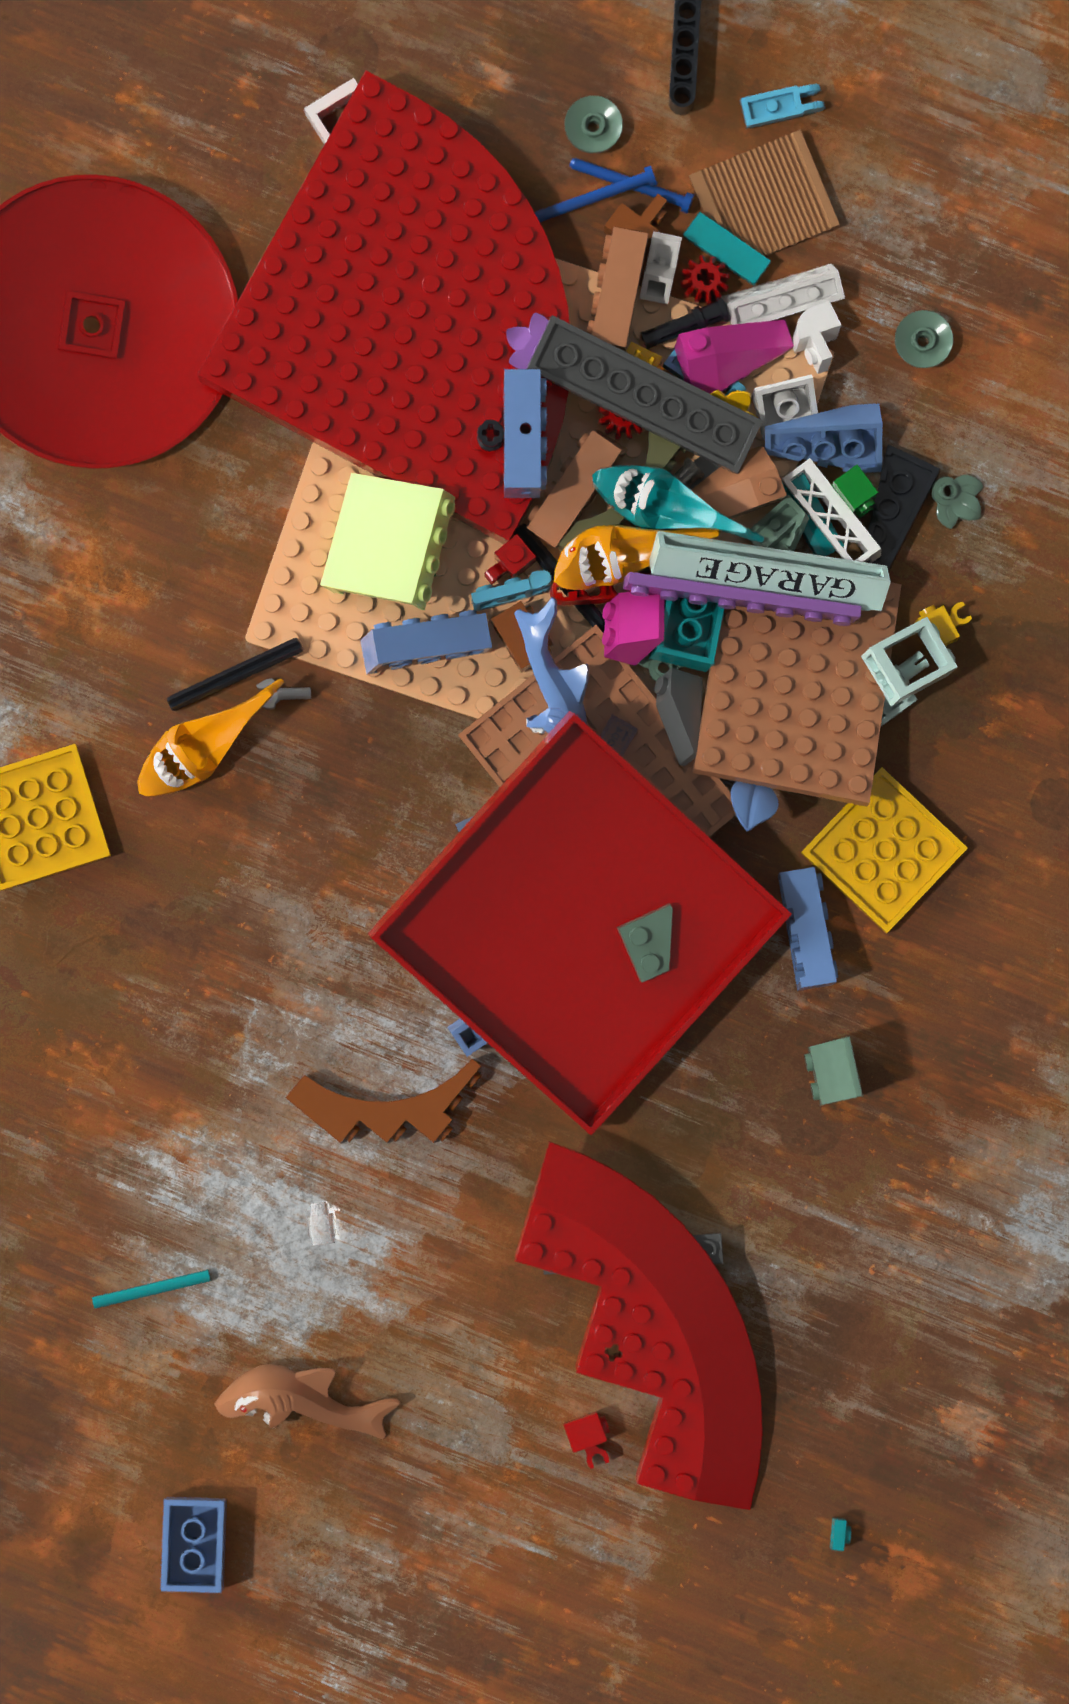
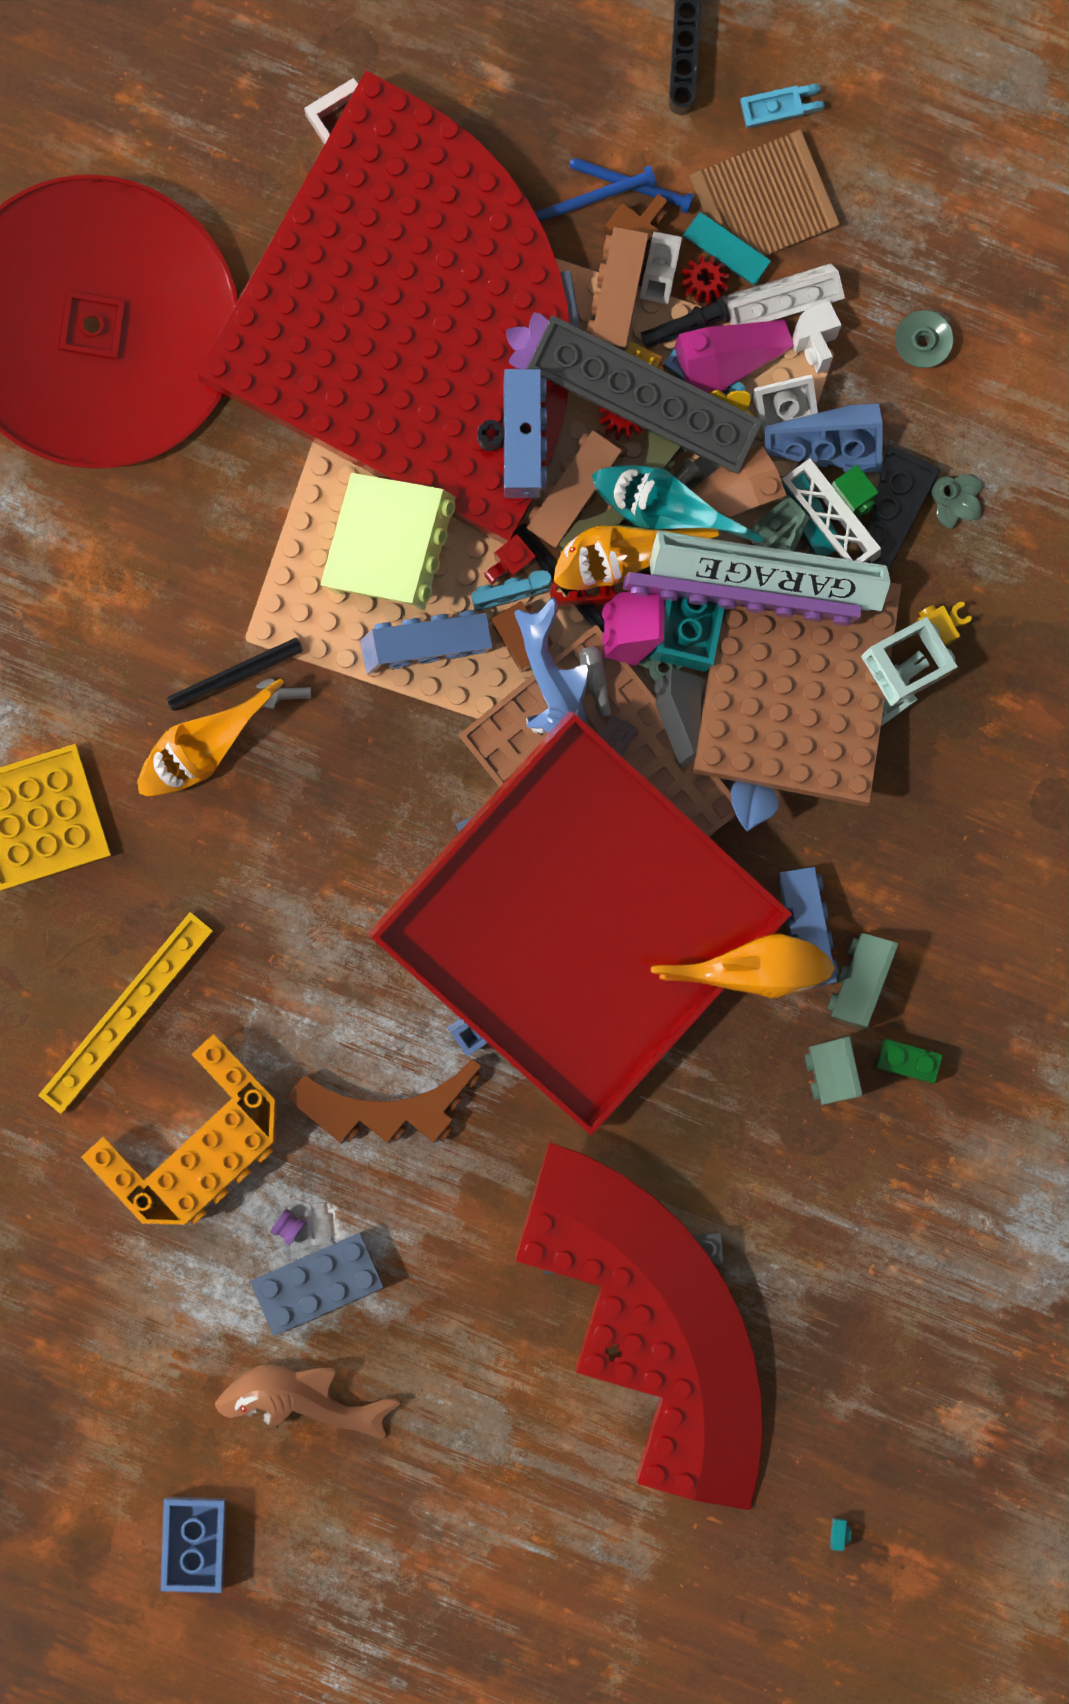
(125, 1013): none -> yellow plate
(151, 1289): teal bar -> none
(208, 1159): none -> light orange wedge
(288, 1227): none -> medium lavender wheel
(317, 1284): none -> sand blue brick
(567, 281): none -> sand blue tile
(586, 1434): red brick -> none
(597, 678): none -> light grey piece
(598, 111): sand green dish -> none
(649, 942): sand green wing -> none
(764, 967): none -> light orange piece
(862, 980): none -> sand green slope
(884, 851): yellow plate -> none
(908, 1061): none -> green brick

